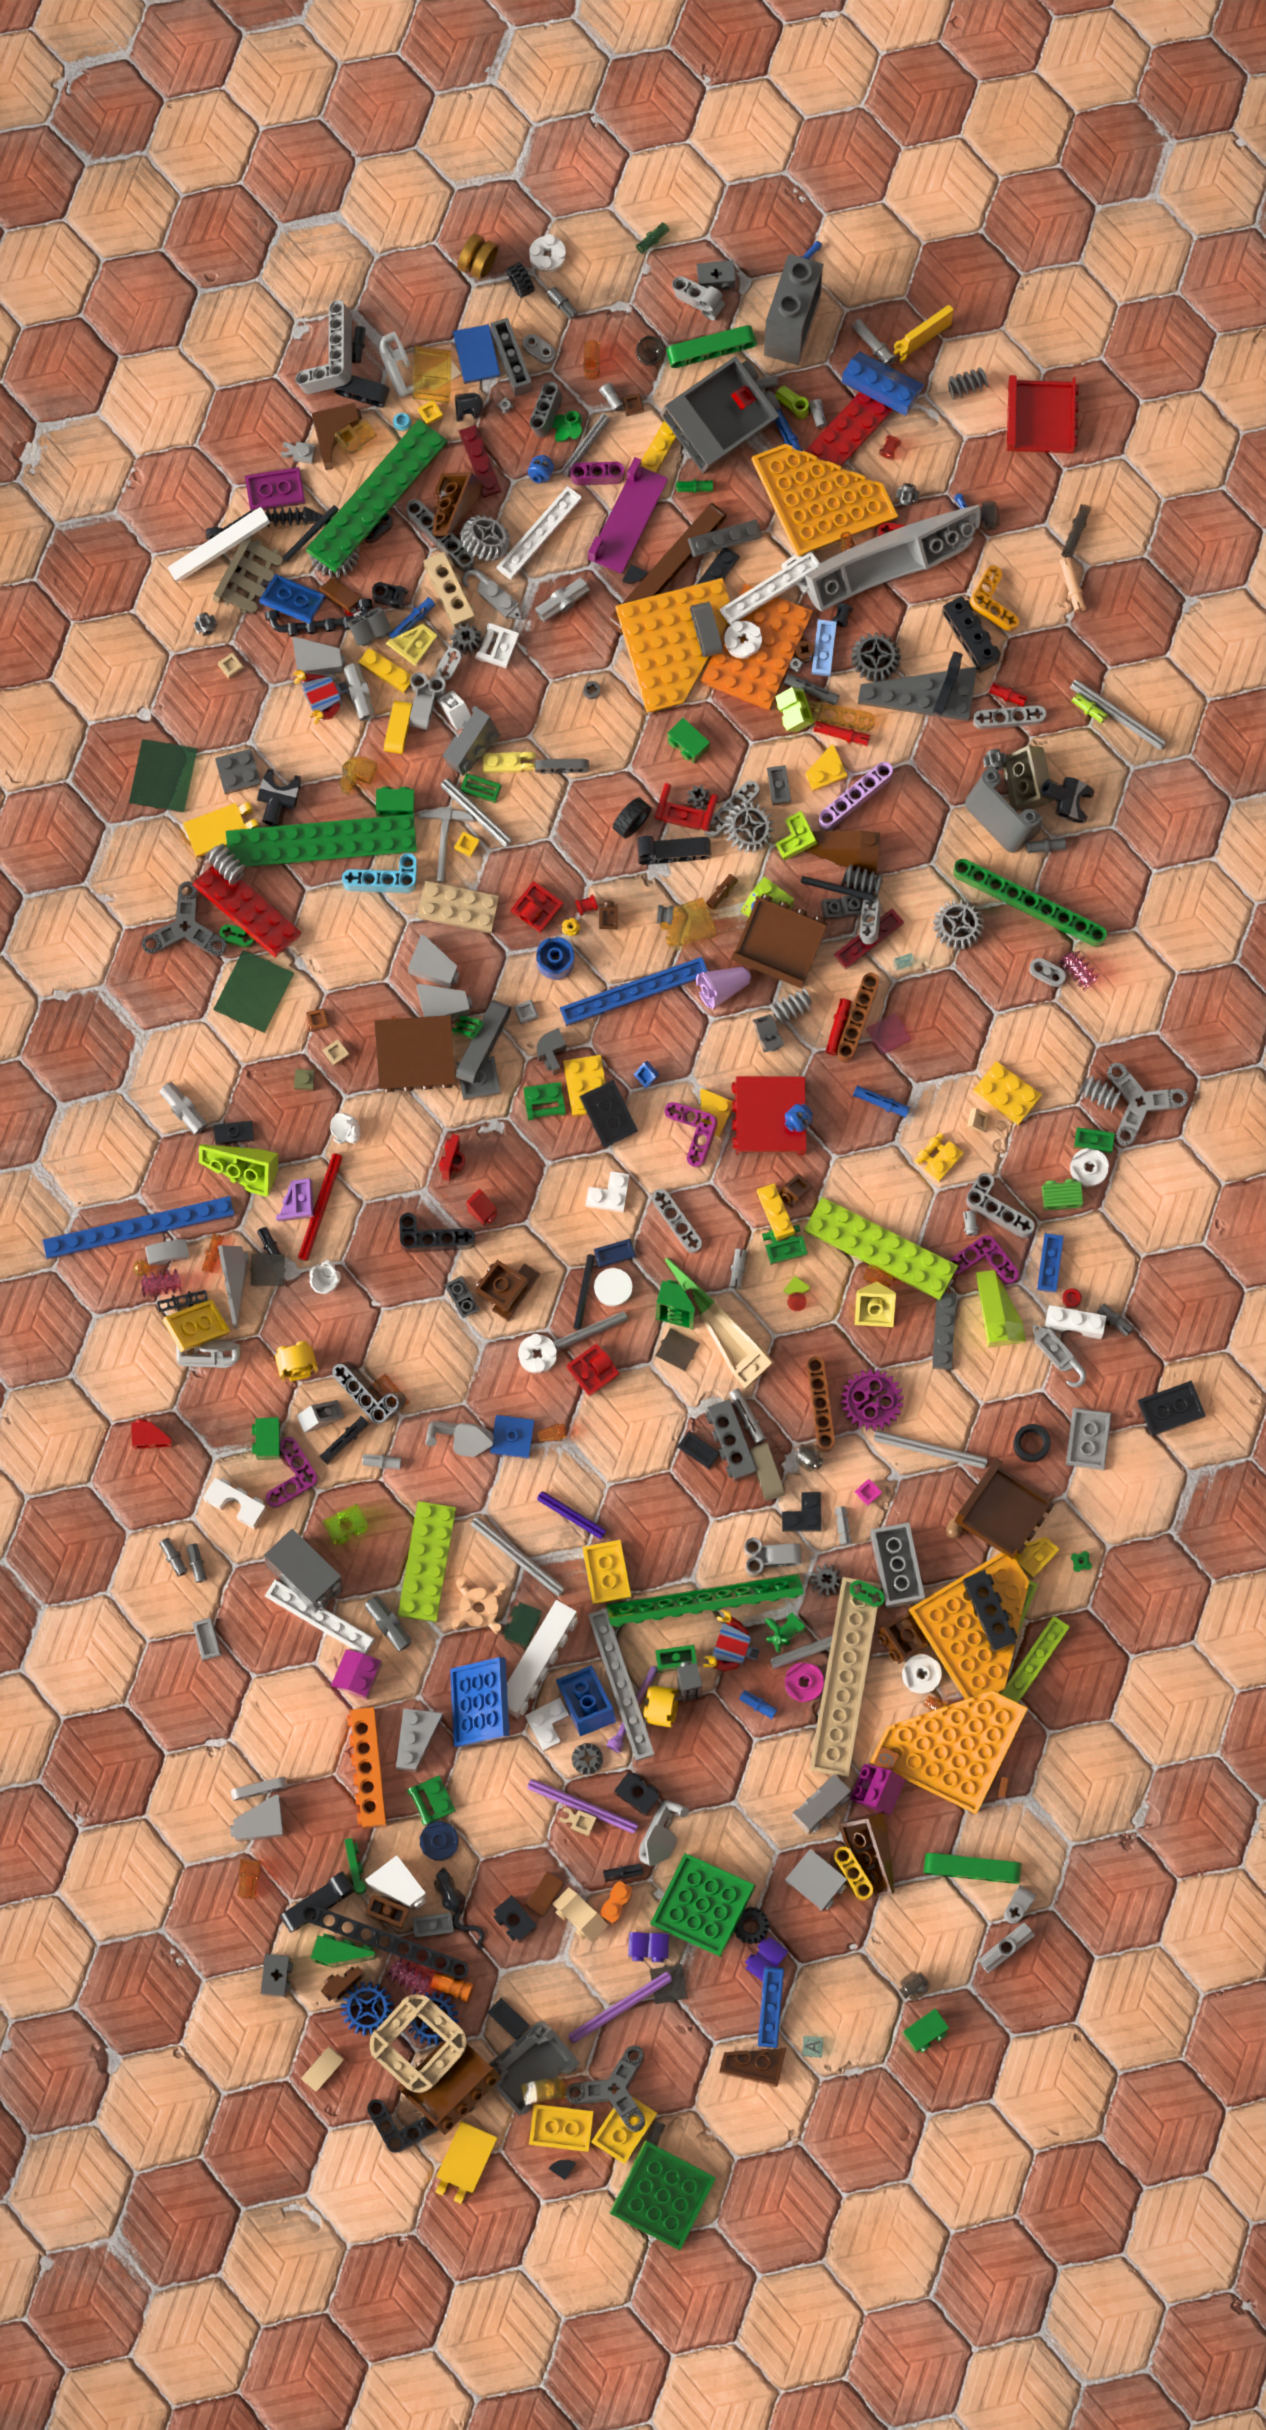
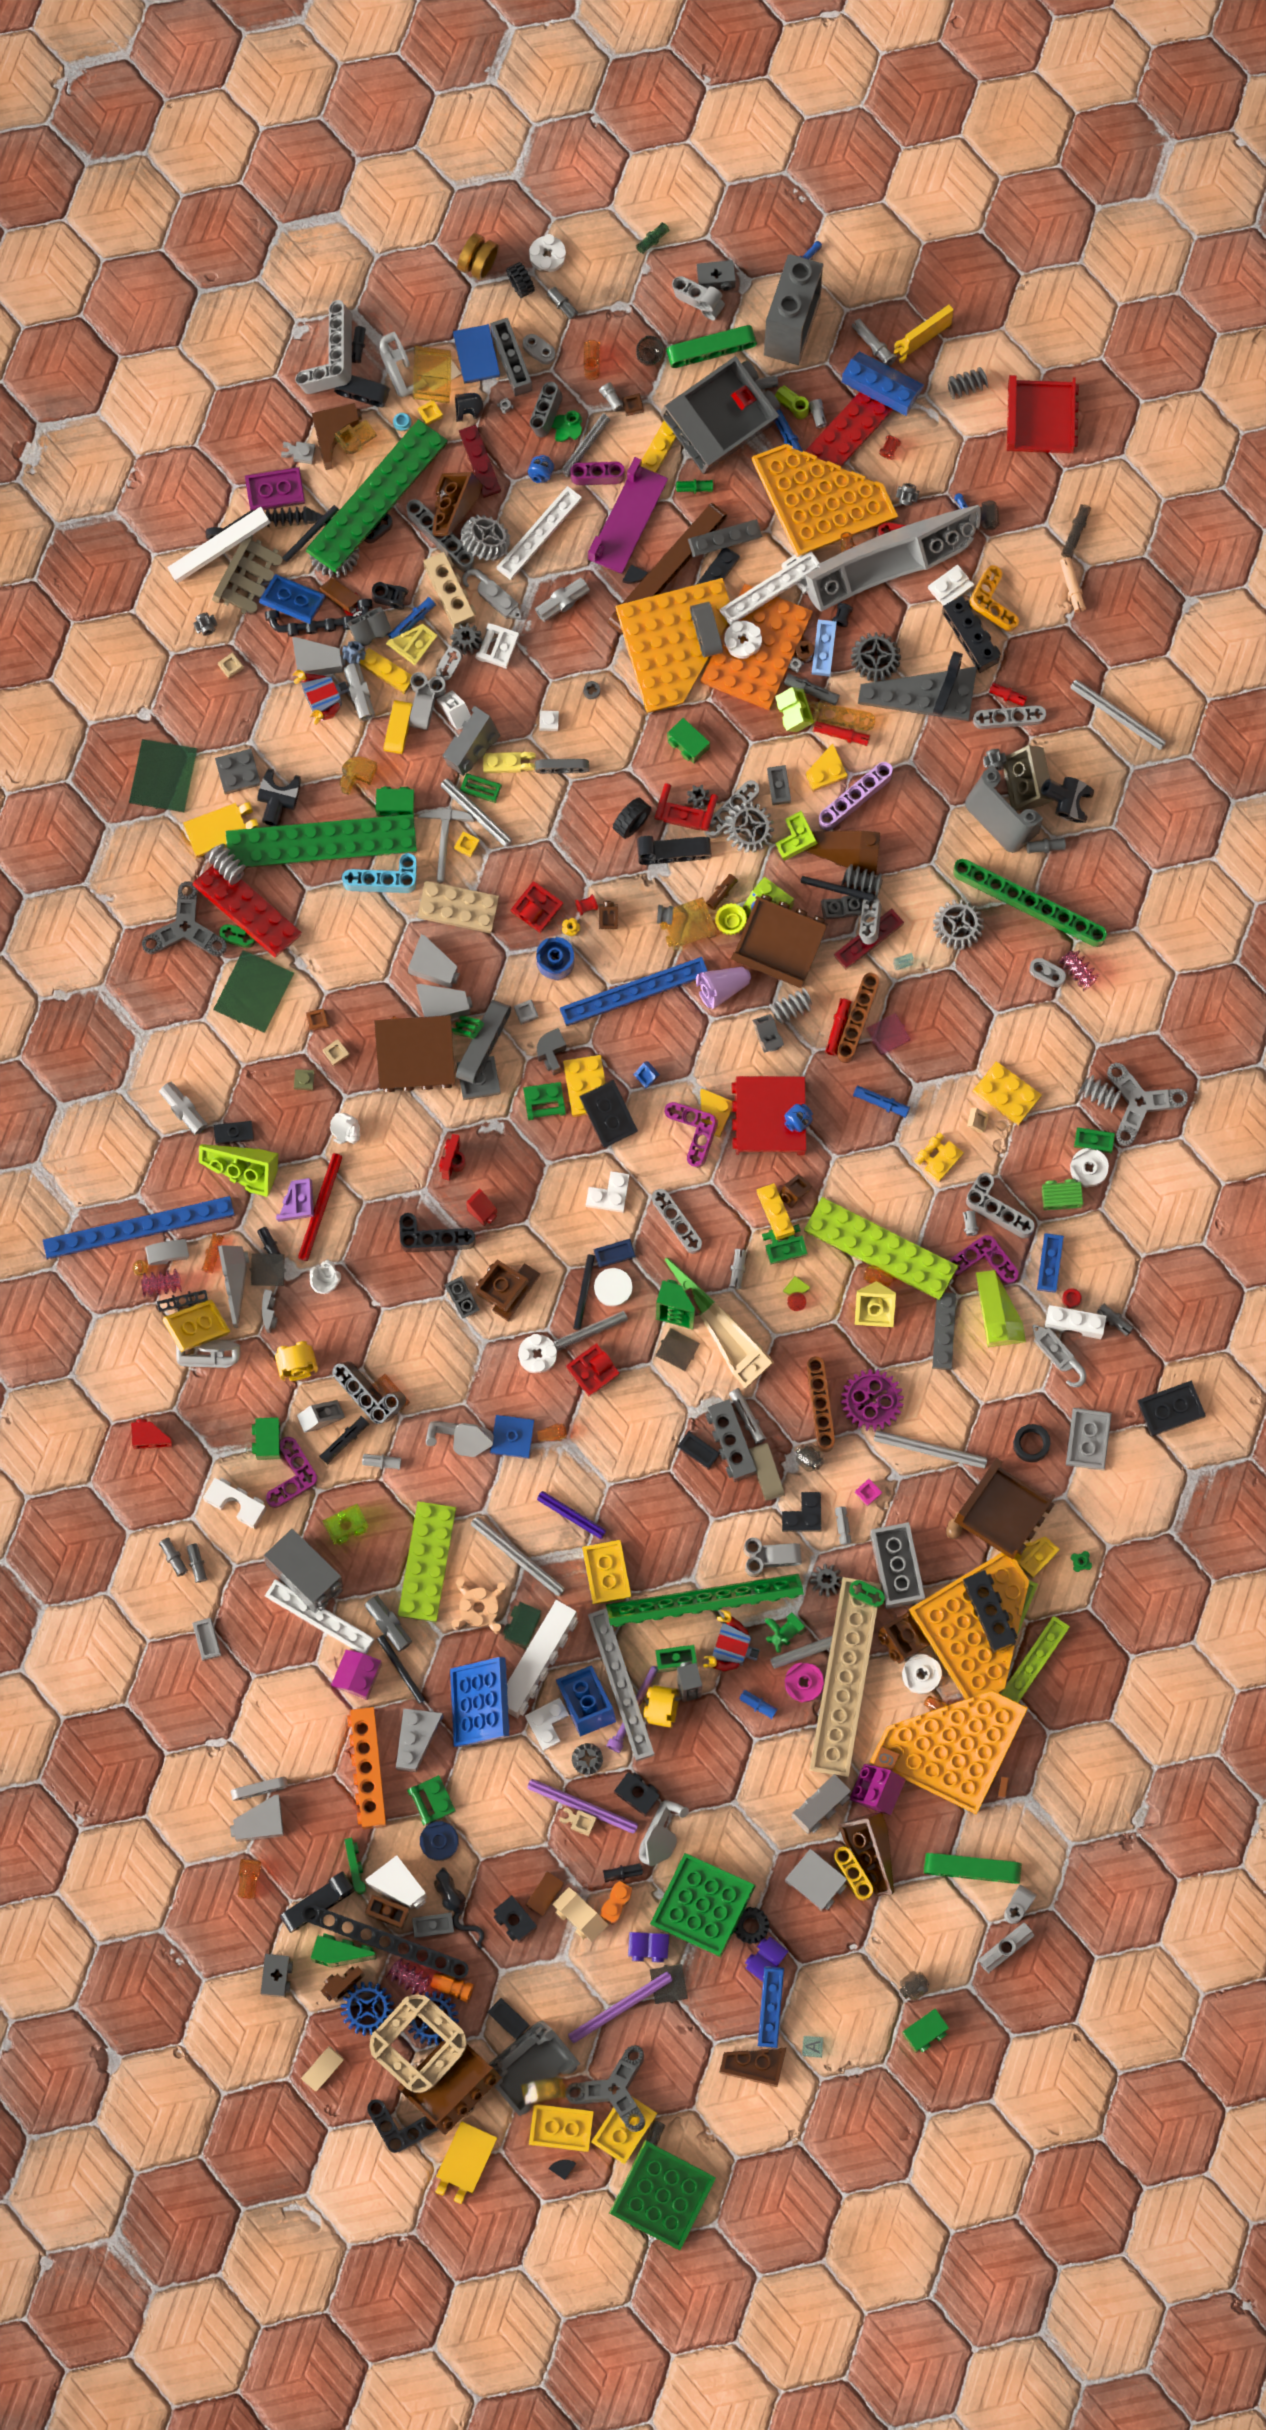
(269, 1318): none -> light grey slope
(354, 652): none -> sand blue gear
(401, 1669): none -> black bar
(549, 720): none -> white plate
(731, 919): none -> neon yellow hat
(951, 585): none -> white plate
(1089, 708): lime pin -> none

